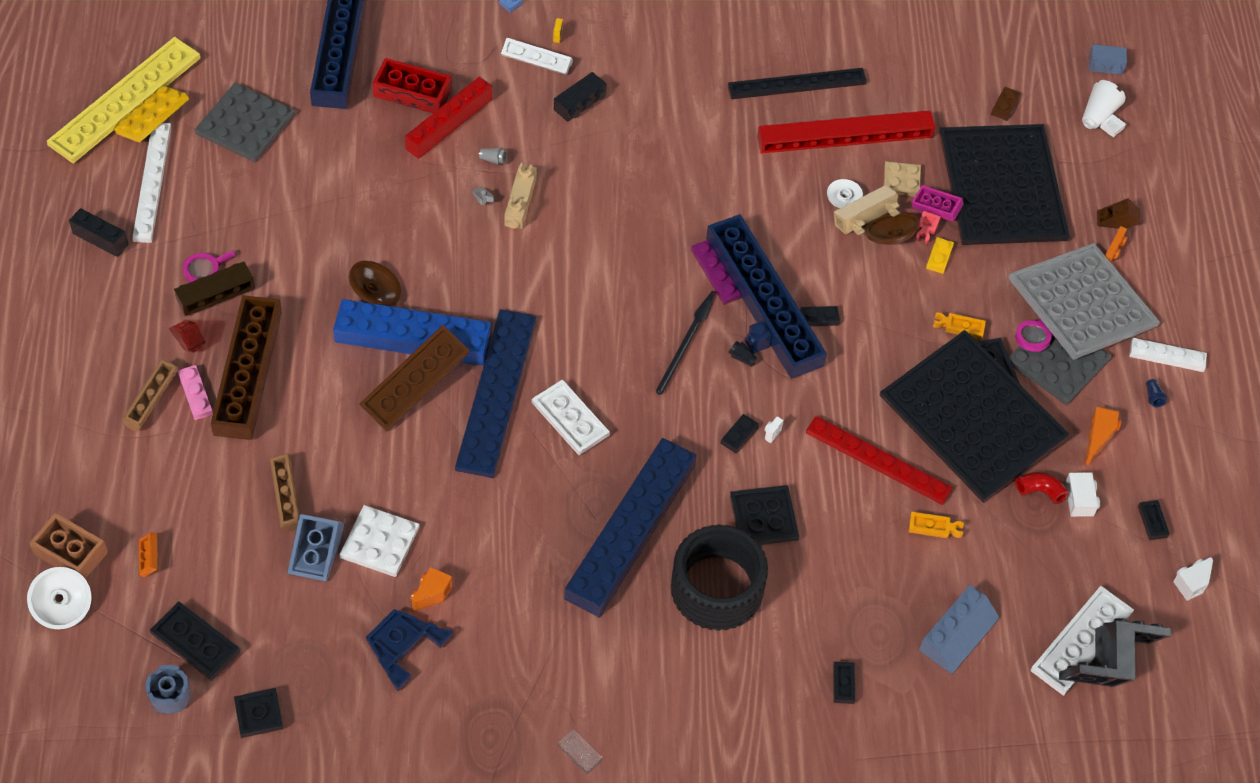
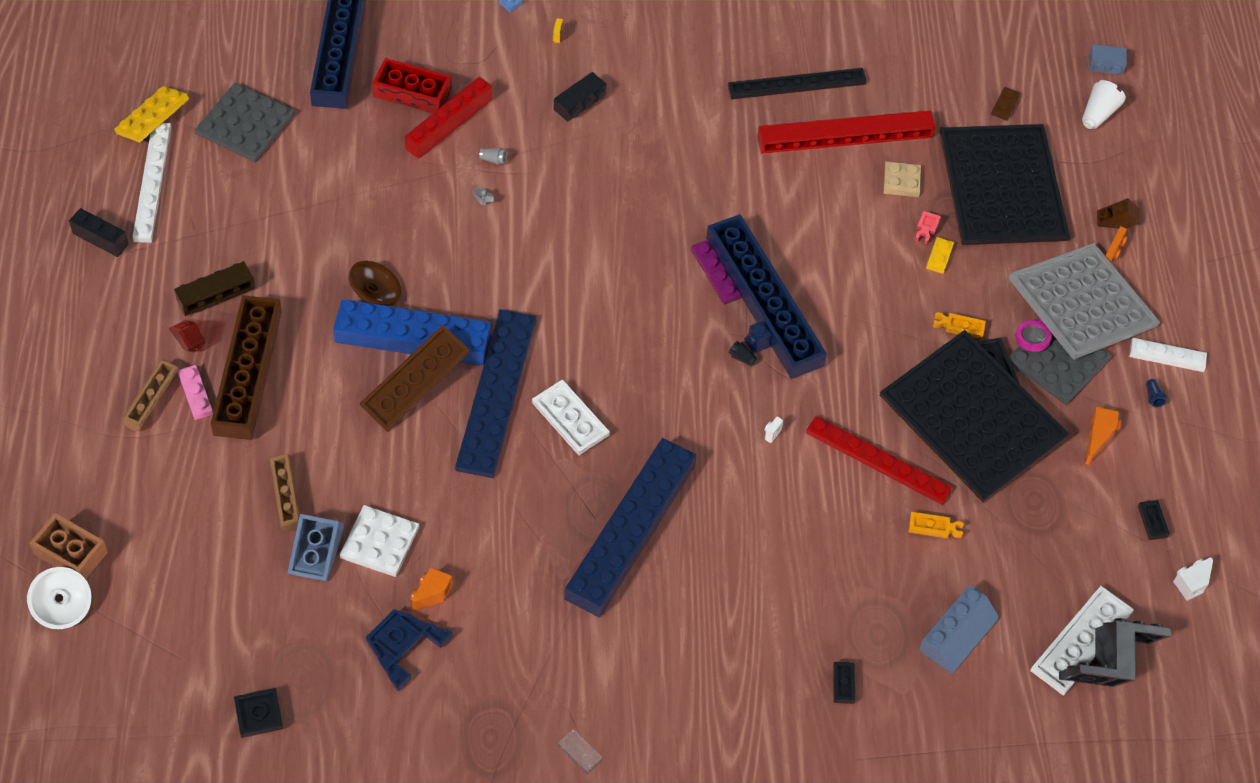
(122, 99): light yellow plate -> none
(148, 554): orange plate -> none
(168, 689): sand blue brick -> none
(195, 640): black plate -> none
(203, 264): piece -> none
(520, 196): tan brick -> none
(536, 56): white hinge -> none
(699, 315): black piece -> none
(726, 543): black tyre -> none
(739, 433): black plate -> none
(765, 514): black plate -> none
(821, 315): black plate -> none
(843, 188): white dish -> none
(866, 210): tan brick -> none
(892, 230): reddish brown dish -> none
(937, 203): dark pink piece -> none
(1043, 483): red cylinder -> none
(1082, 494): white brick -> none
(1112, 125): white plate -> none

